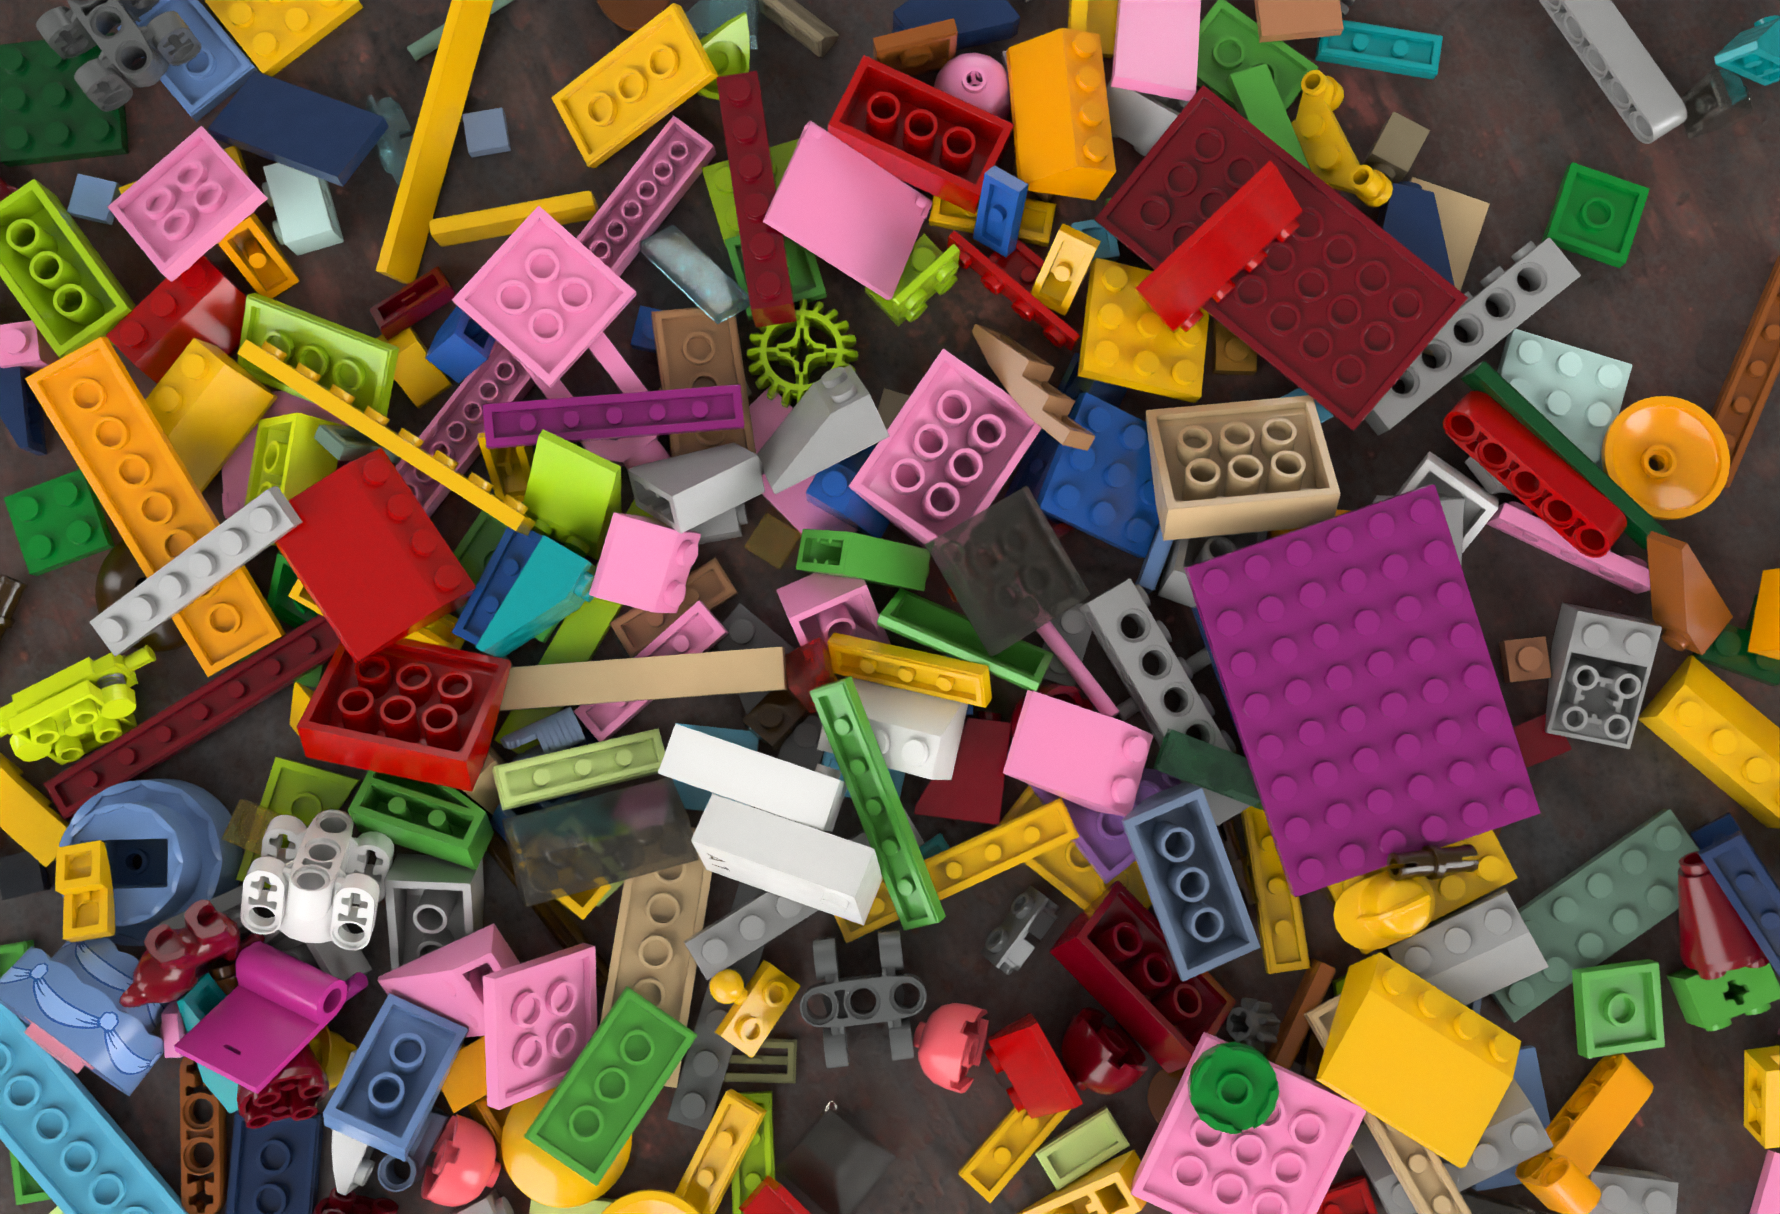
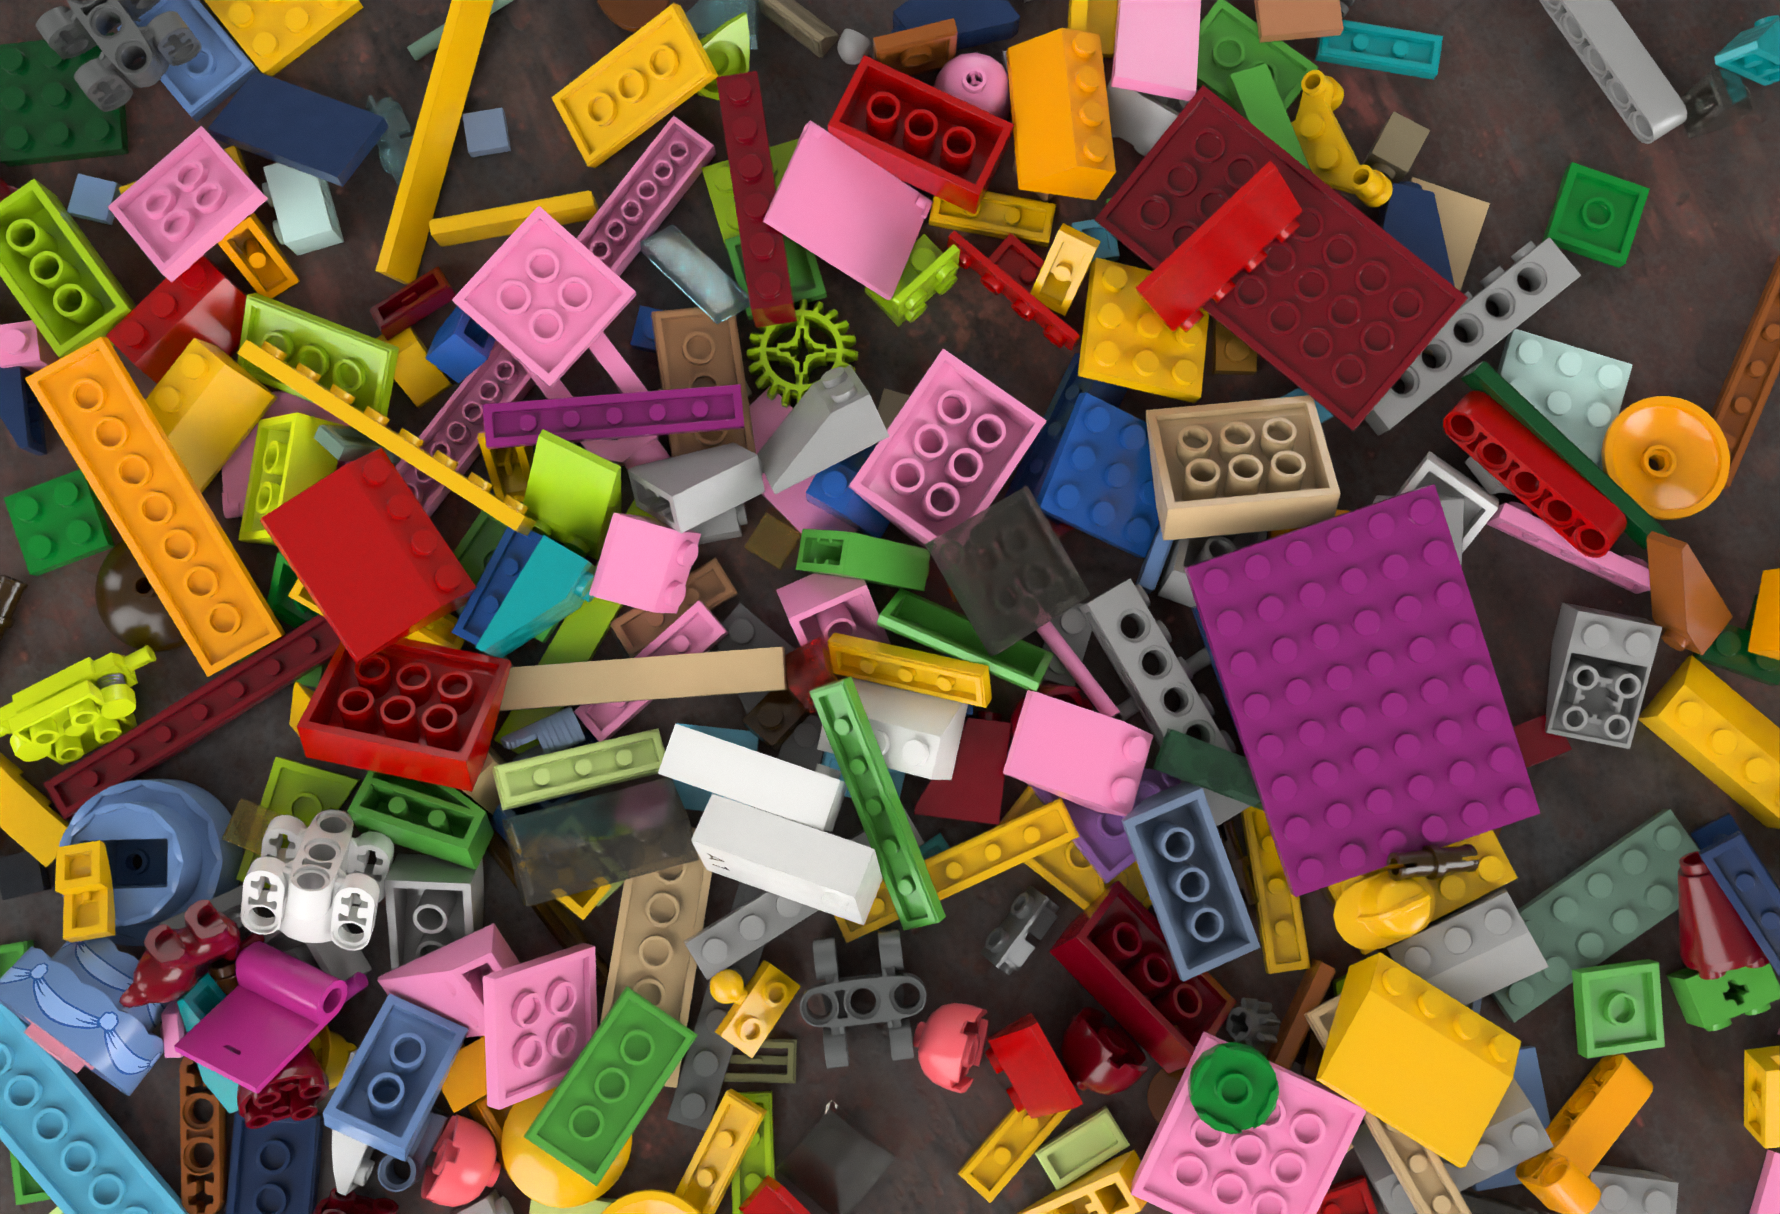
(196, 570): plate -> none
(853, 46): none -> light grey hinge
(1000, 211): blue plate -> none
(1026, 381): medium nougat slope -> none
(1525, 659): nougat plate -> none

